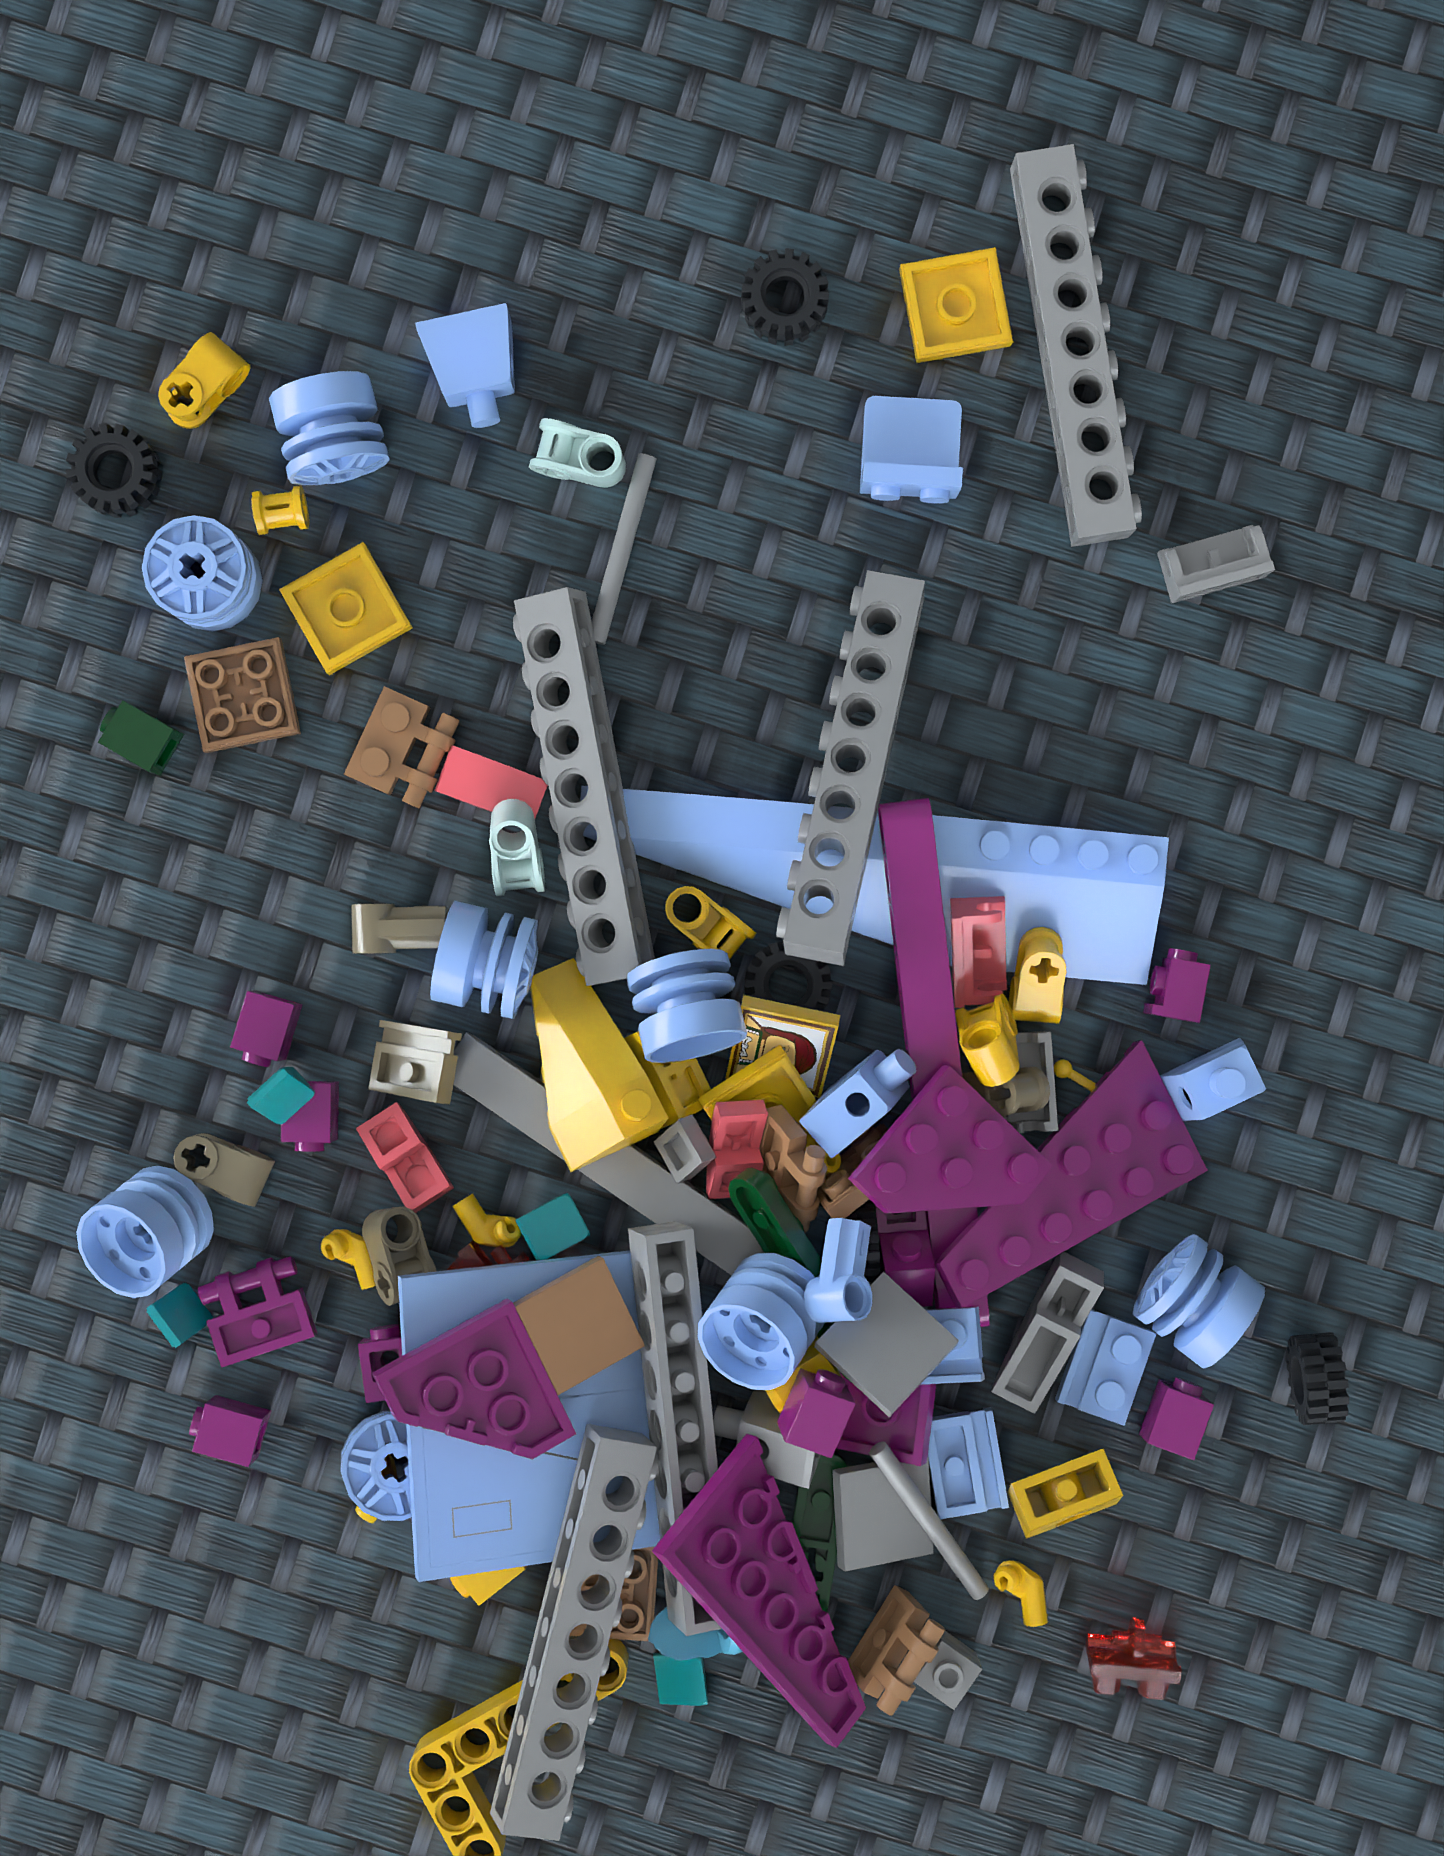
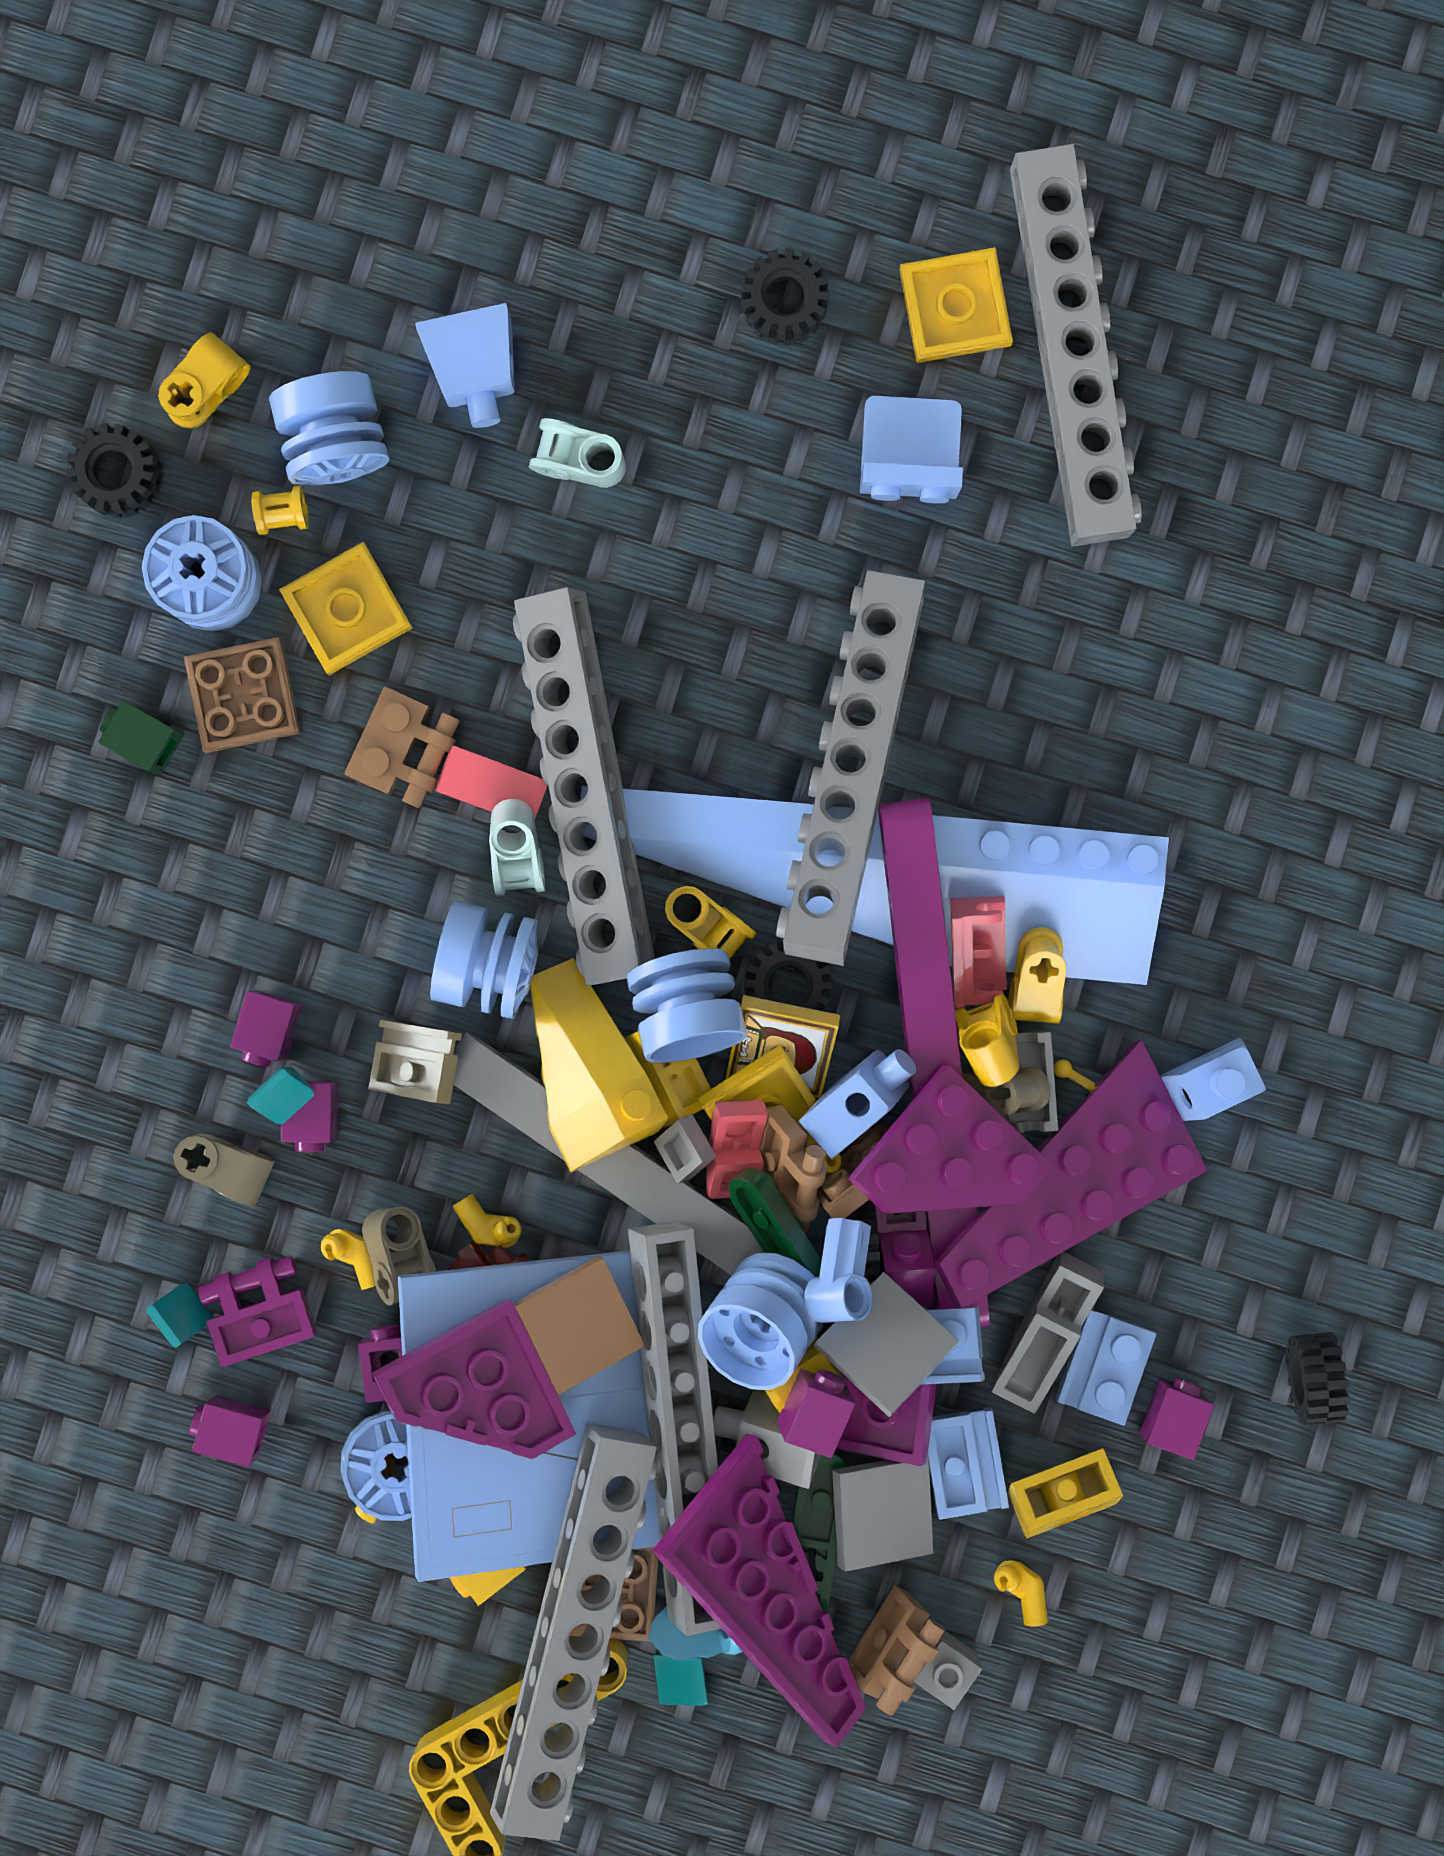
(145, 1231): light blue wheel -> none
(388, 928): dark tan piece -> none
(405, 1157): coral slope -> none
(553, 1227): teal slope -> none
(622, 546): light grey bar -> none
(929, 1520): light grey bar -> none
(1133, 1657): clear red hips -> none
(1178, 987): magenta brick -> none
(1204, 1305): light blue wheel -> none
(1215, 563): light grey hinge -> none

